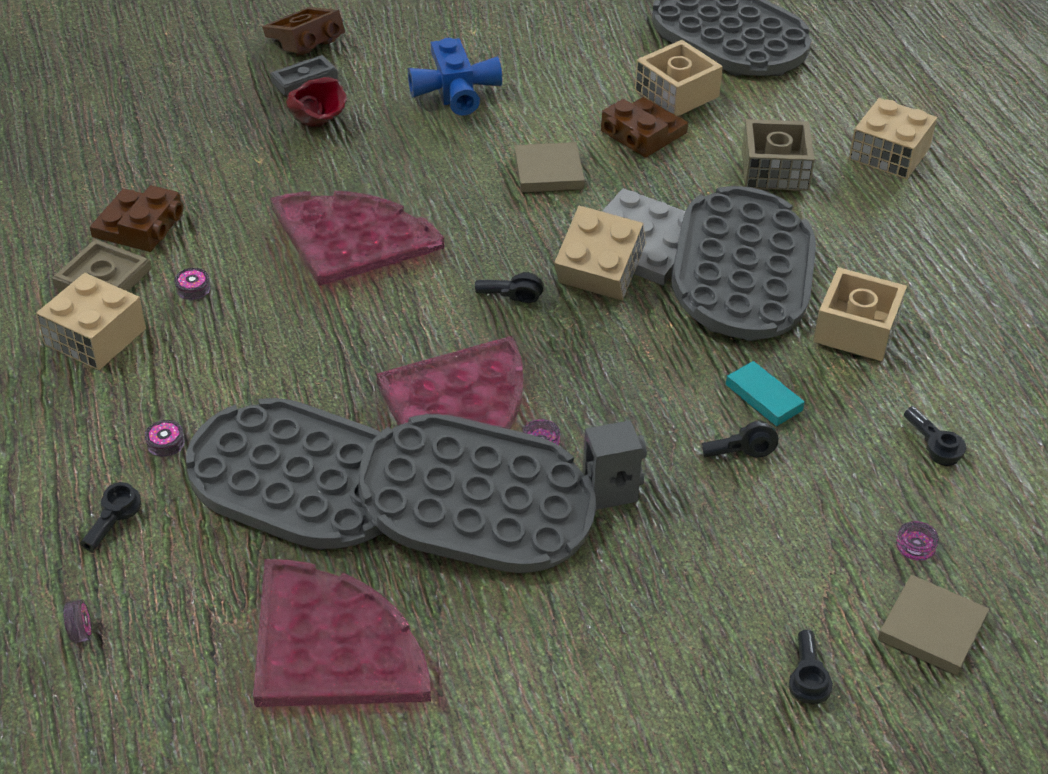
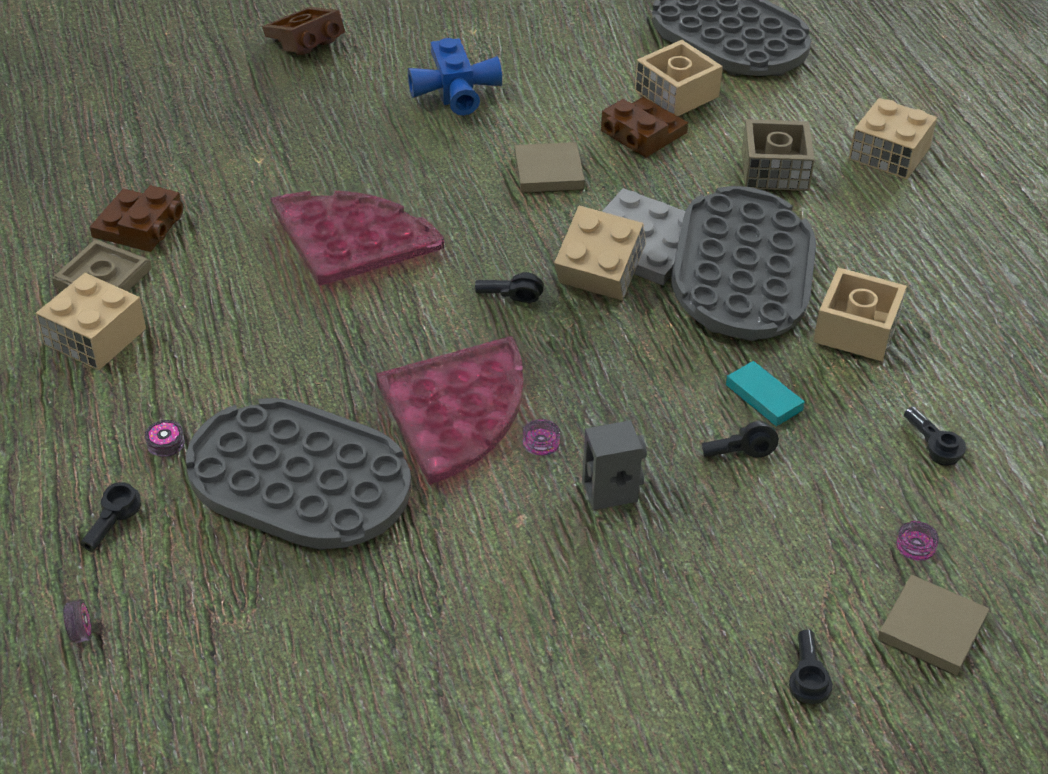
(192, 283): tile -> none
(294, 76): dark grey plate -> none
(317, 101): dark red hair -> none
(332, 642): clear pink plate -> none
(476, 493): dark grey plate -> none

